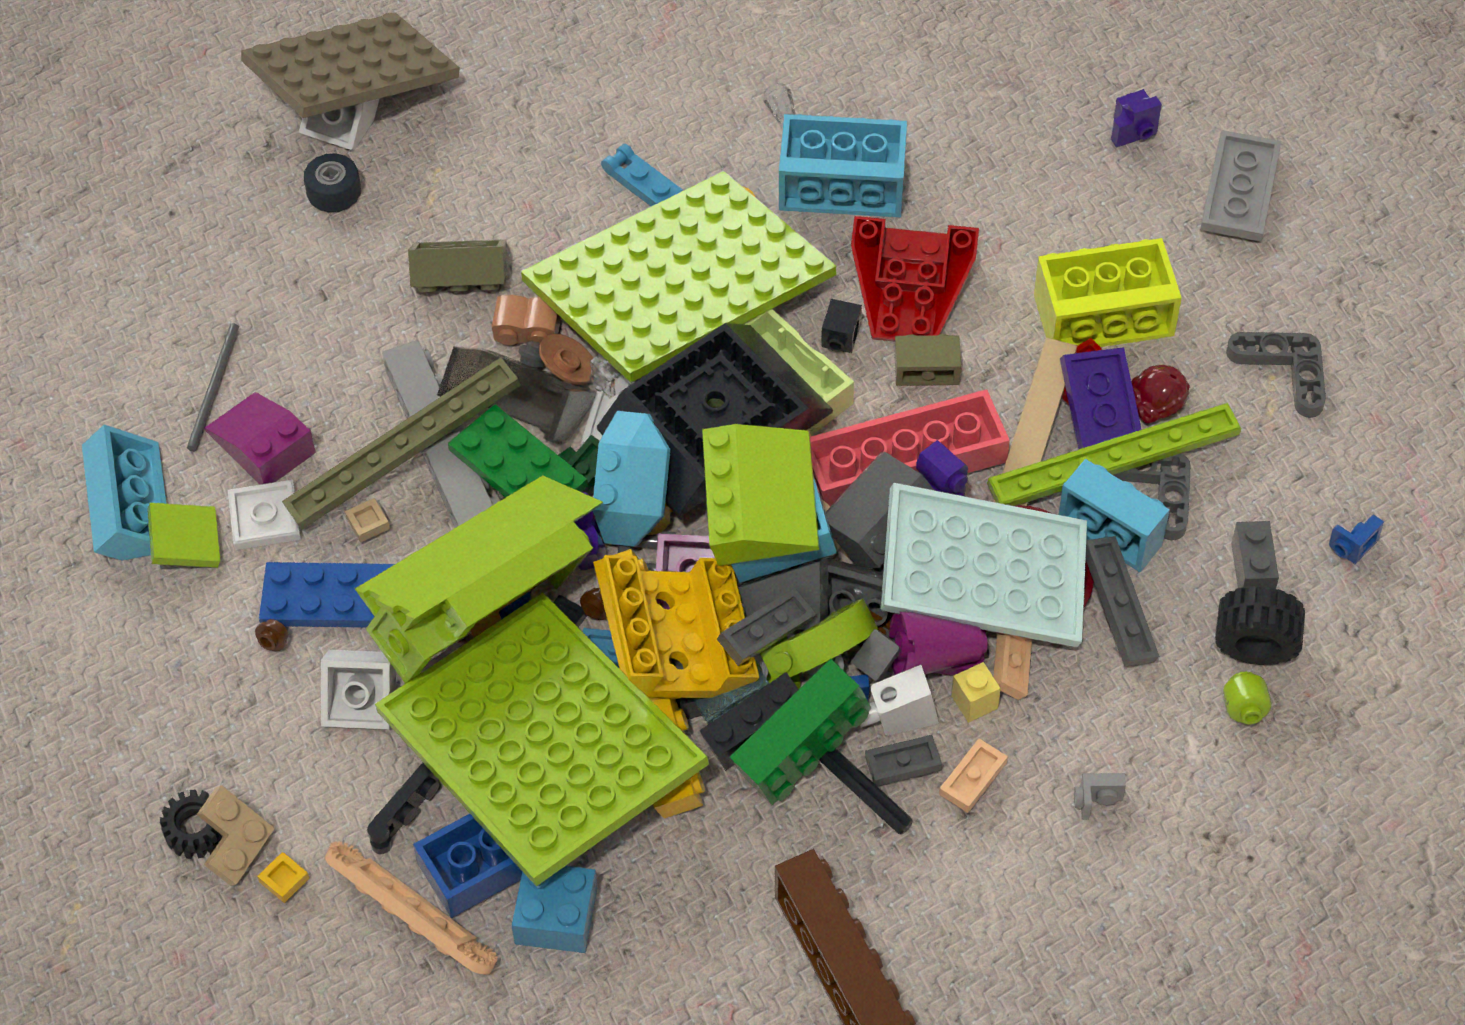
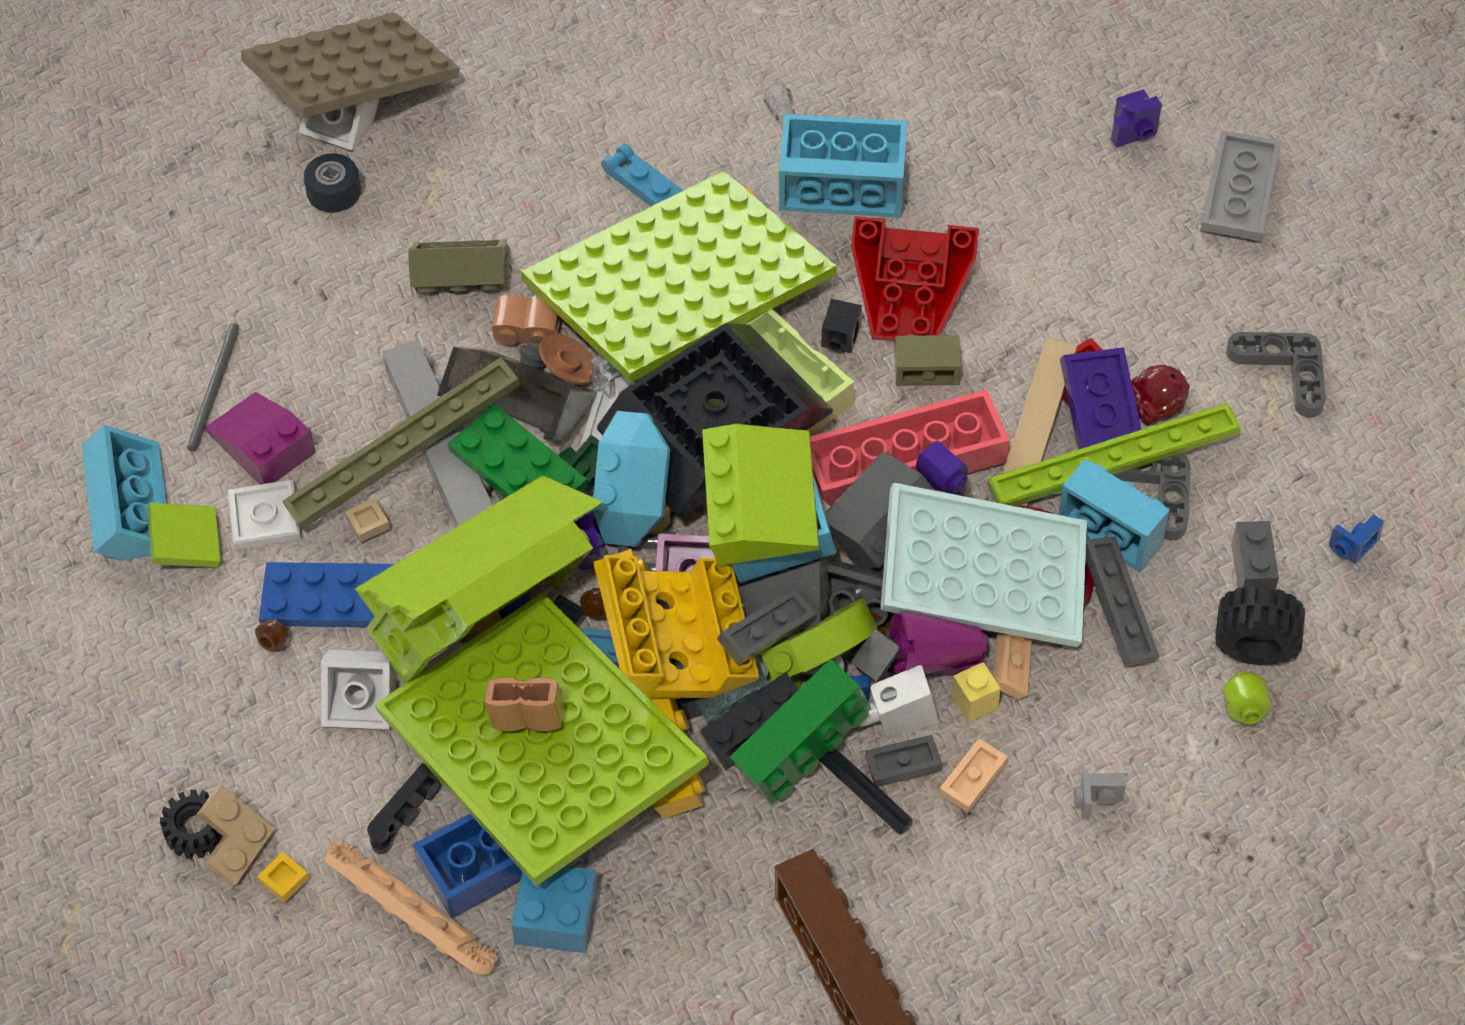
(524, 704): none -> nougat brick
(1108, 294): neon yellow brick -> none

